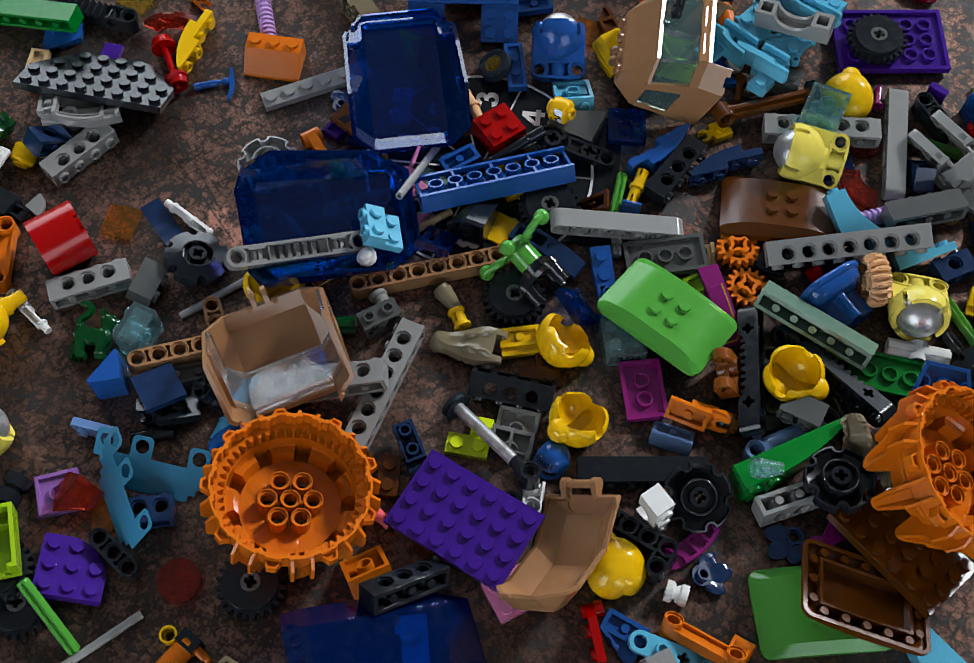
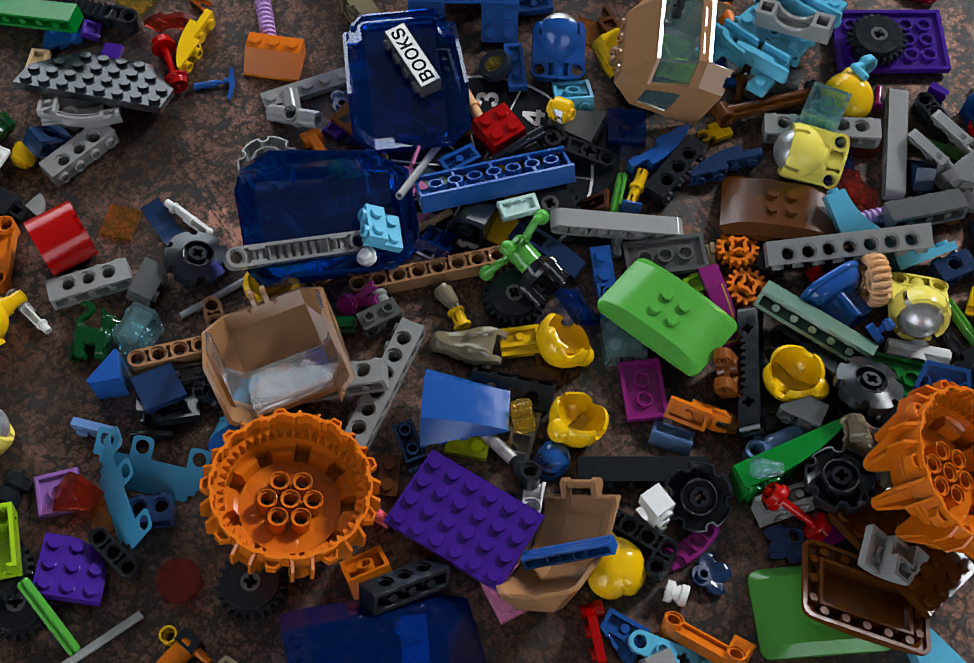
(91, 30): none -> dark purple tile
(291, 111): none -> light grey piece
(350, 304): none -> magenta piece
(412, 60): none -> brick
(460, 409): none -> blue wedge
(518, 207): none -> light aqua plate
(523, 416): none -> clear yellow gear
(569, 552): none -> blue piece
(776, 496): none -> red piece
(865, 65): none -> medium azure plate
(868, 386): none -> black piece
(886, 325): none -> blue piece
(890, 557): none -> light grey slope

